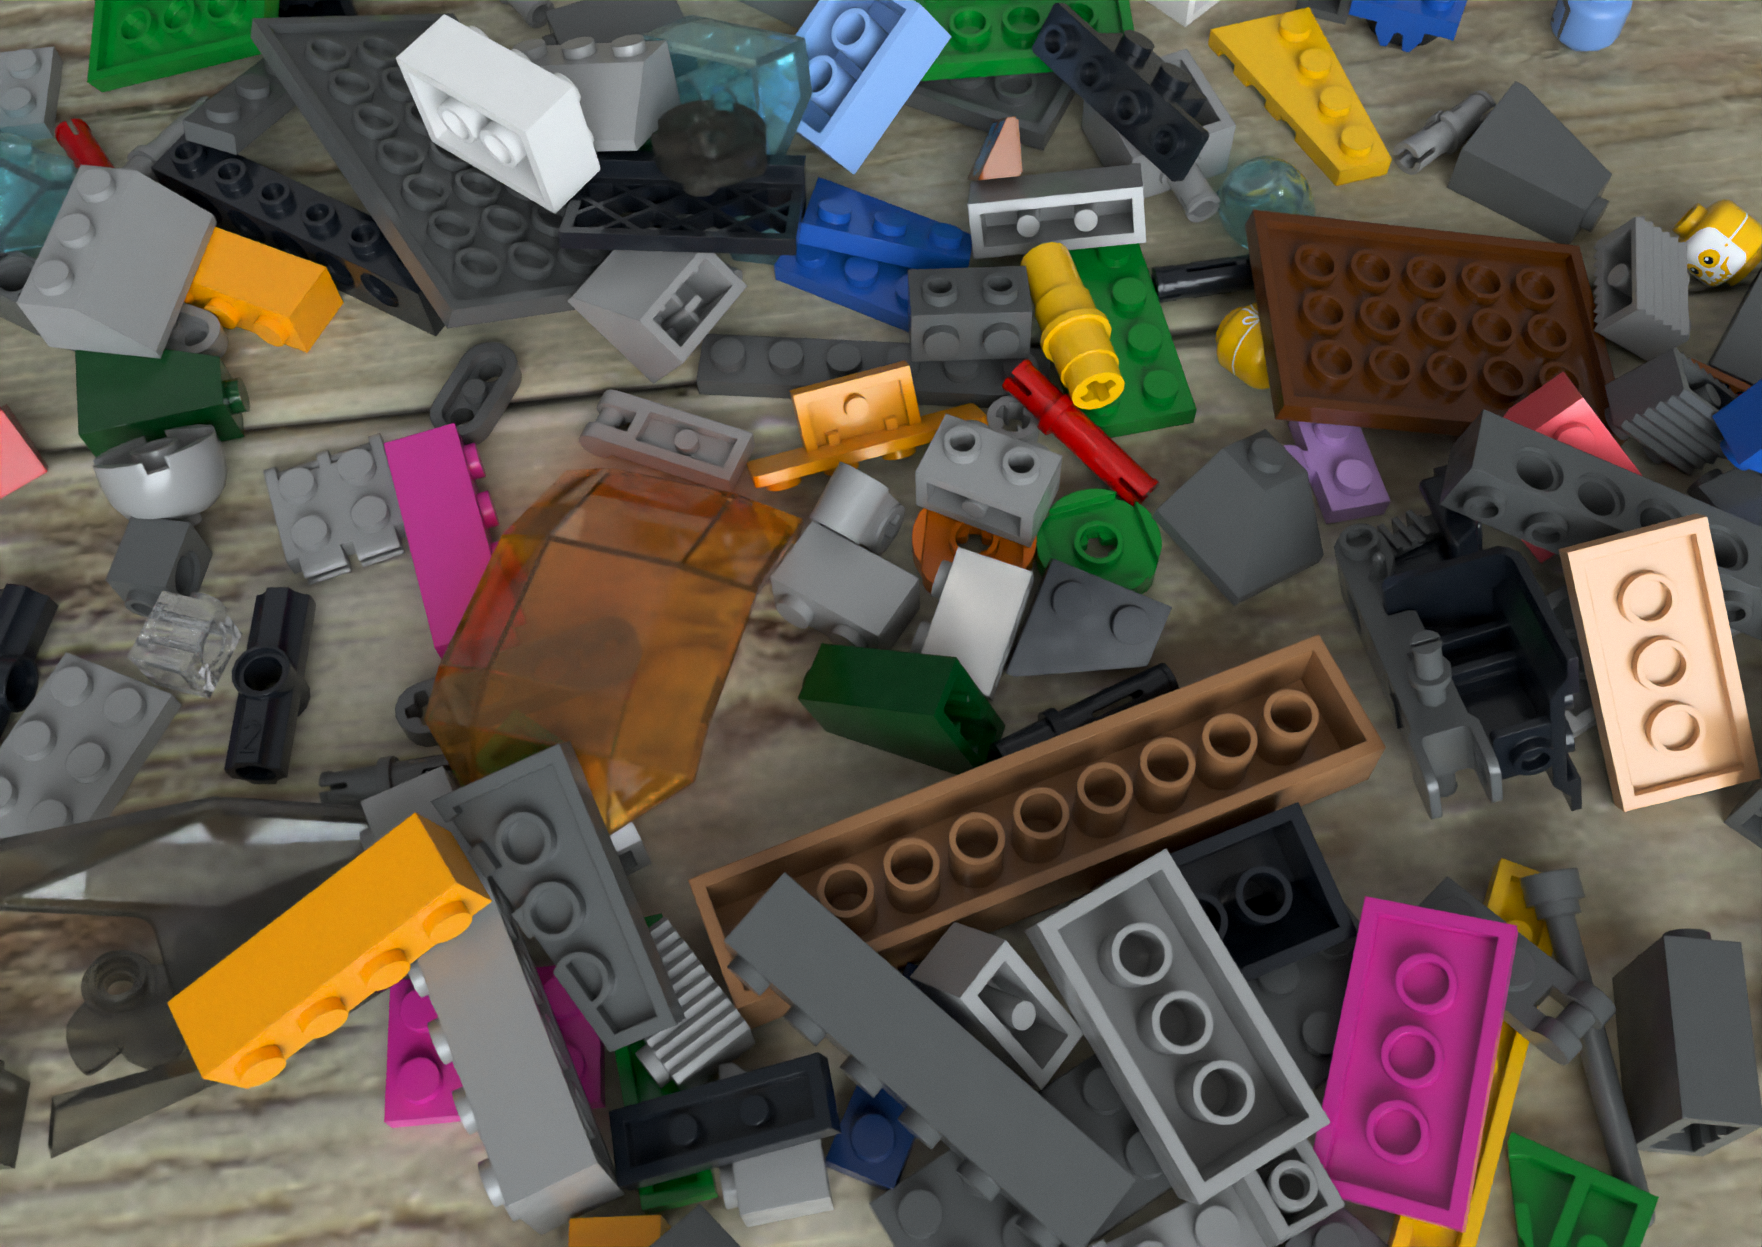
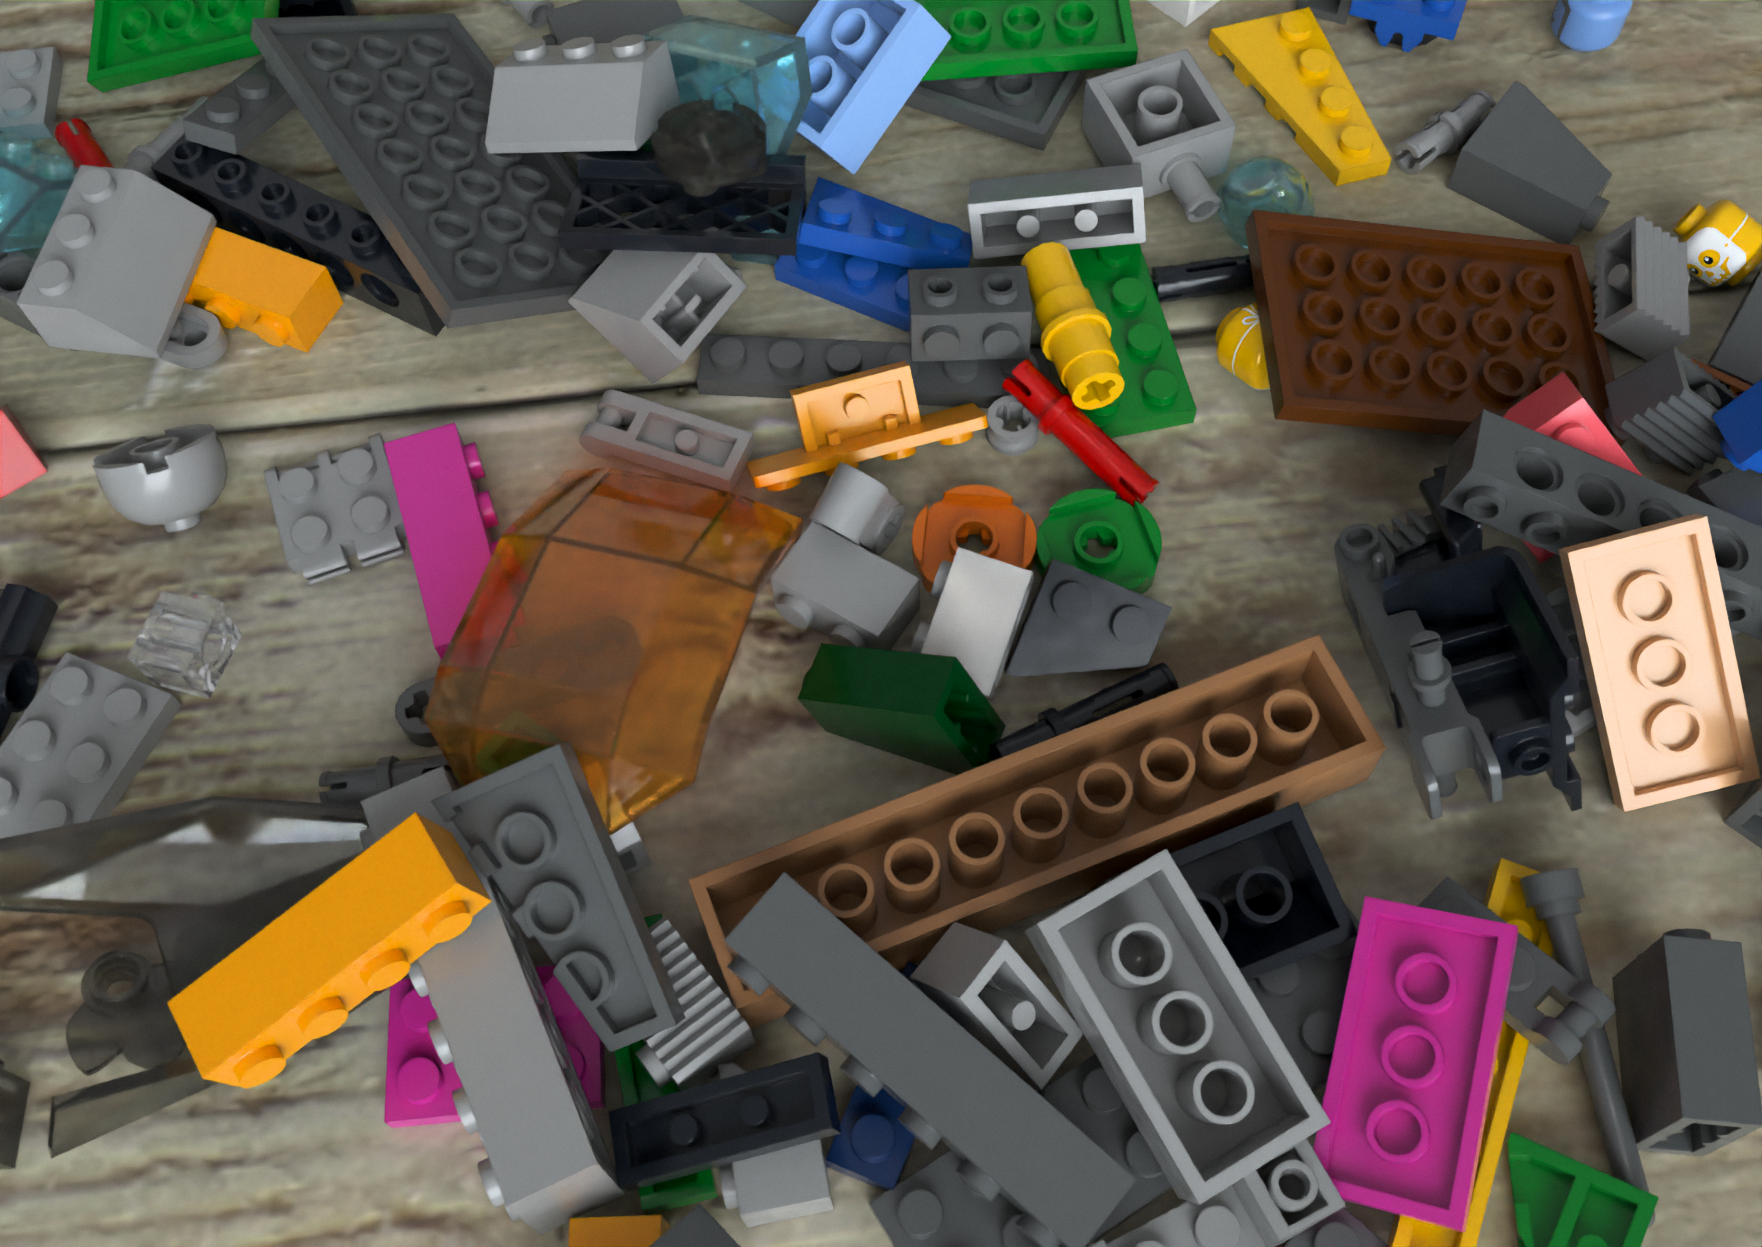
(144, 396): dark green slope -> none
(155, 559): dark grey brick -> none
(268, 718): black piece -> none
(471, 398): dark grey plate -> none
(500, 112): white brick -> none
(988, 479): light grey brick -> none
(1000, 152): slope -> none
(1128, 87): black bracket -> none
(1246, 517): dark grey slope -> none
(1339, 470): lavender plate -> none

